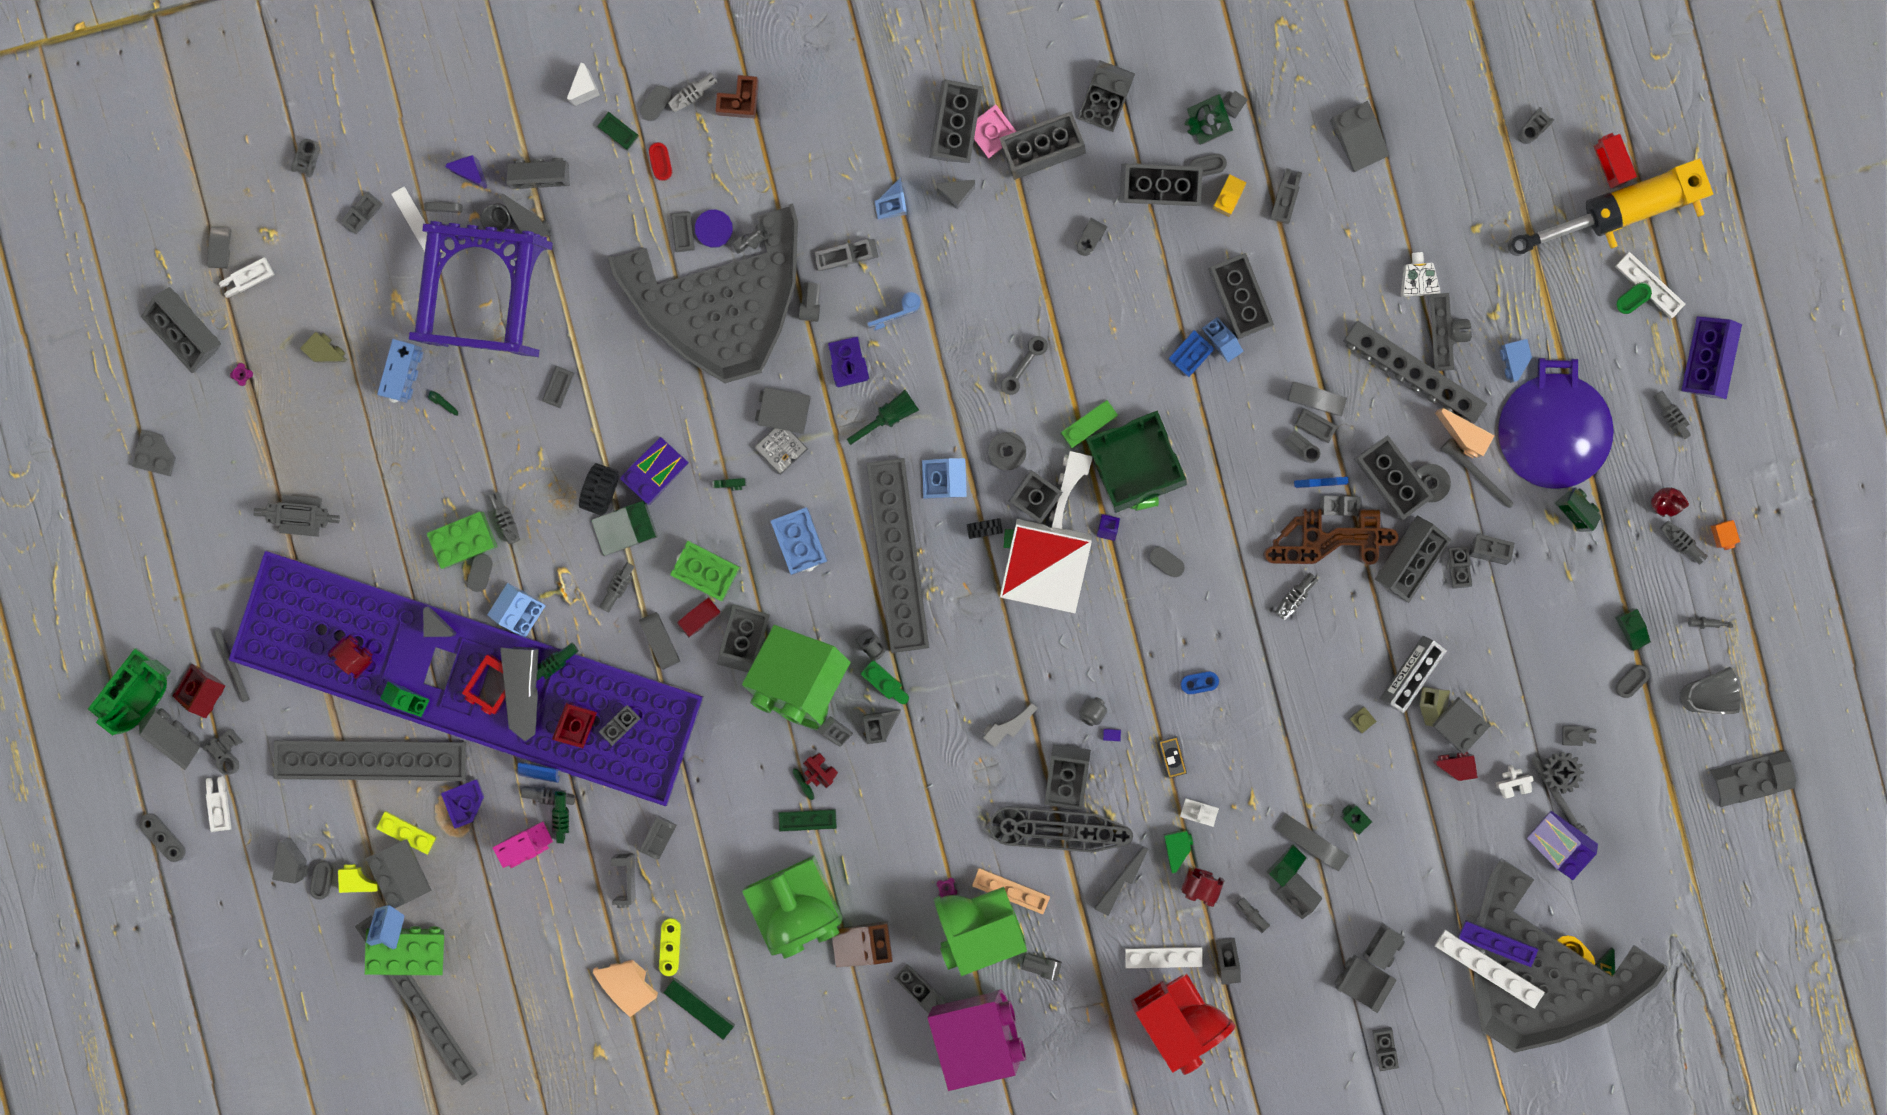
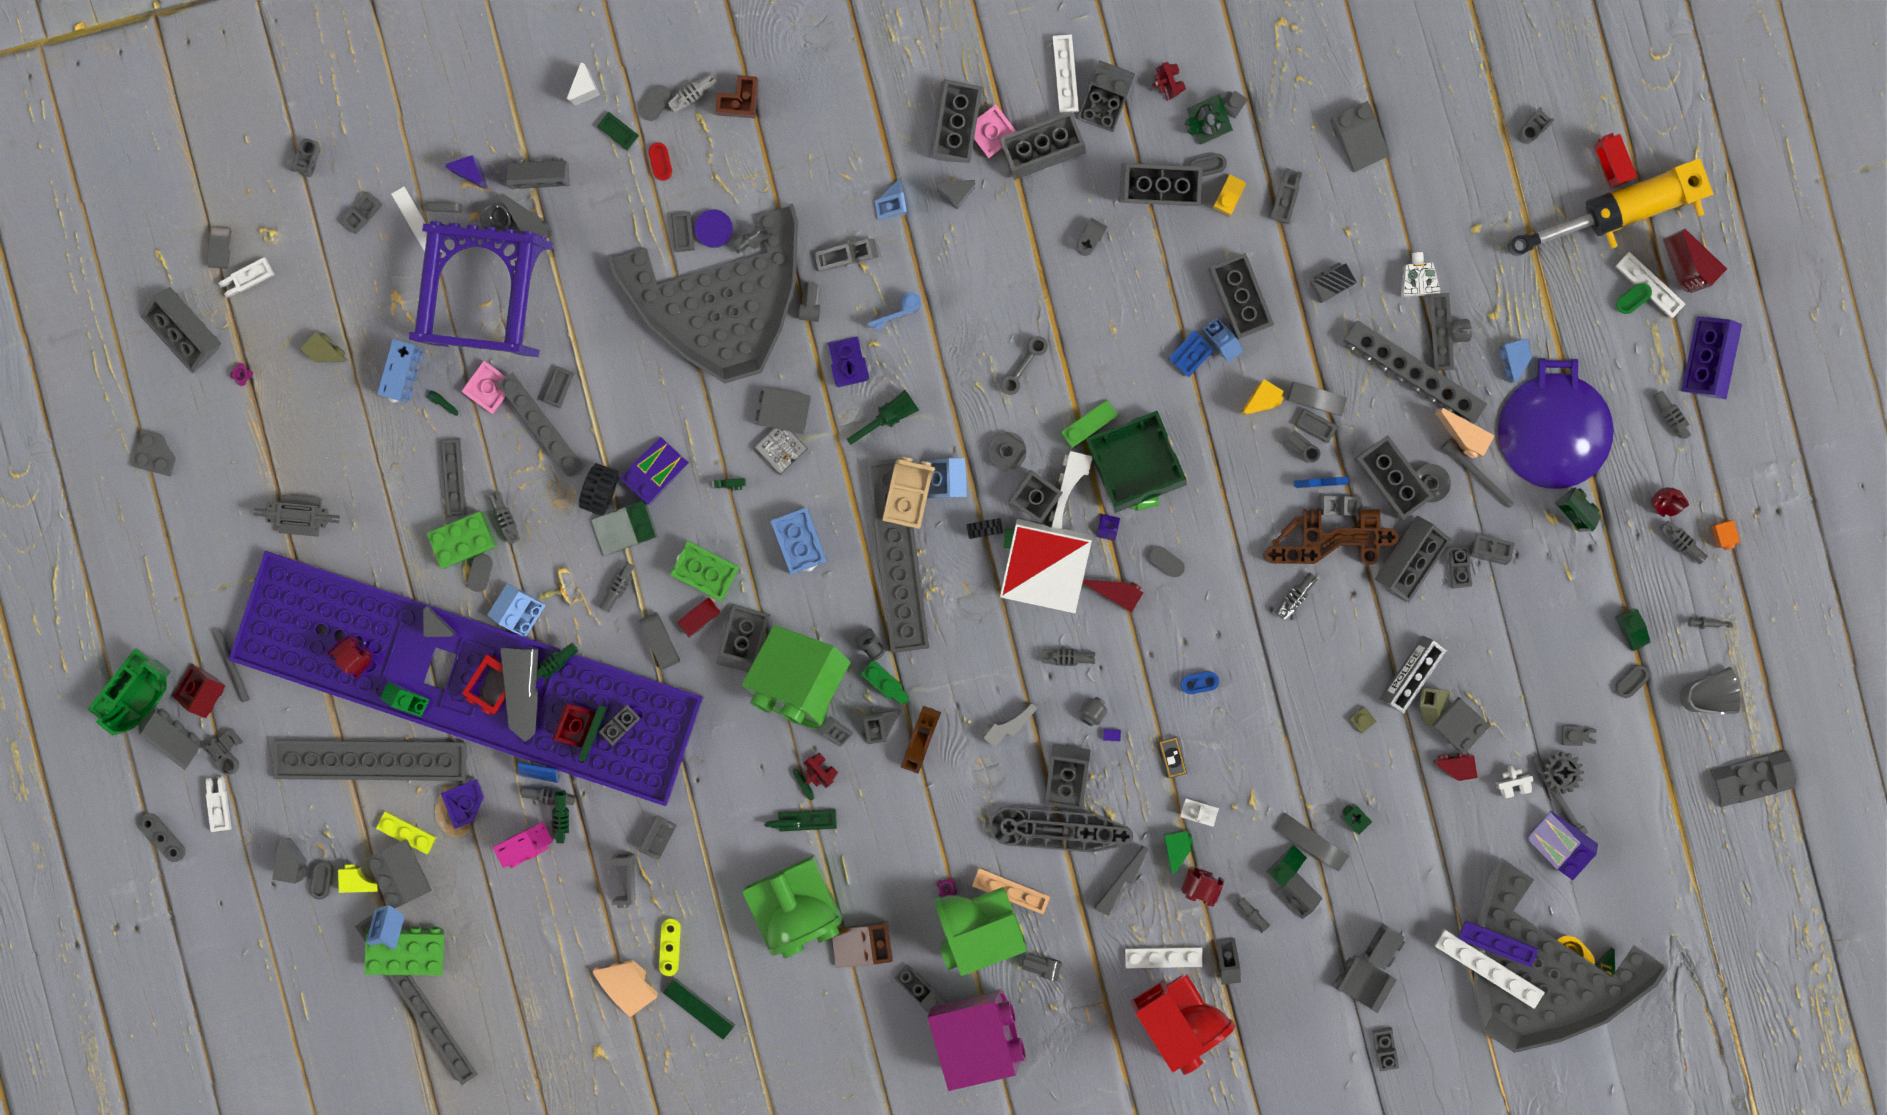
(453, 477): none -> dark grey tile
(484, 387): none -> bright pink plate
(539, 424): none -> dark grey plate
(592, 733): none -> dark green tile
(788, 823): none -> dark green piece
(908, 492): none -> tan bracket
(920, 739): none -> reddish brown arch
(1065, 73): none -> white plate
(1067, 657): none -> dark grey hinge
(1119, 592): none -> dark red slope
(1166, 81): none -> dark red hips
(1263, 398): none -> yellow slope
(1334, 282): none -> brick
(1692, 262): none -> dark red slope

